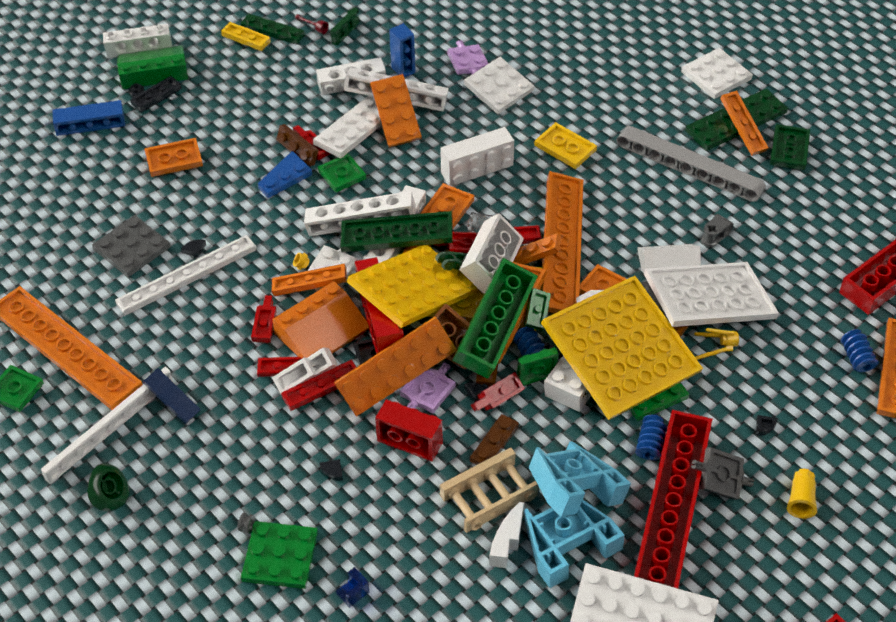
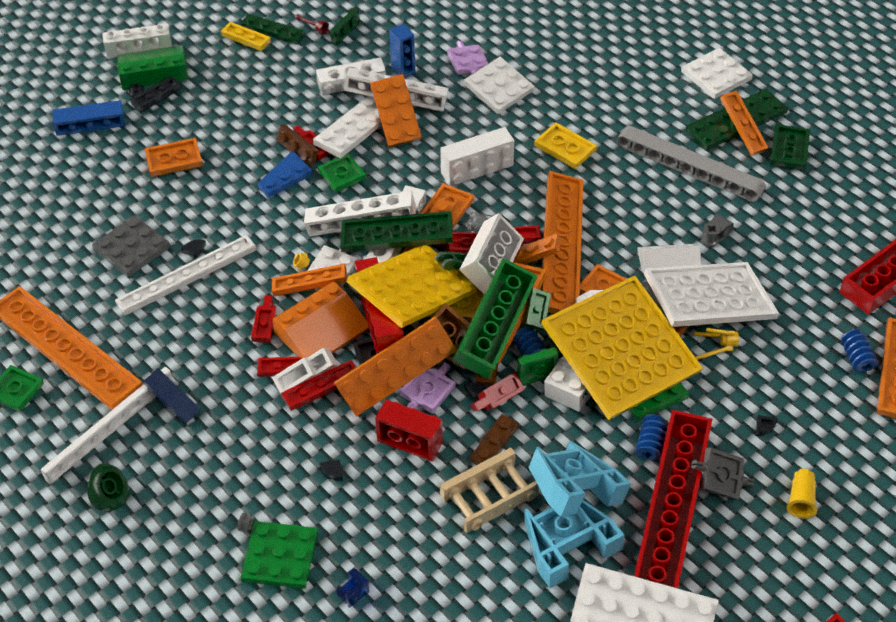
(507, 537): white slope -> none

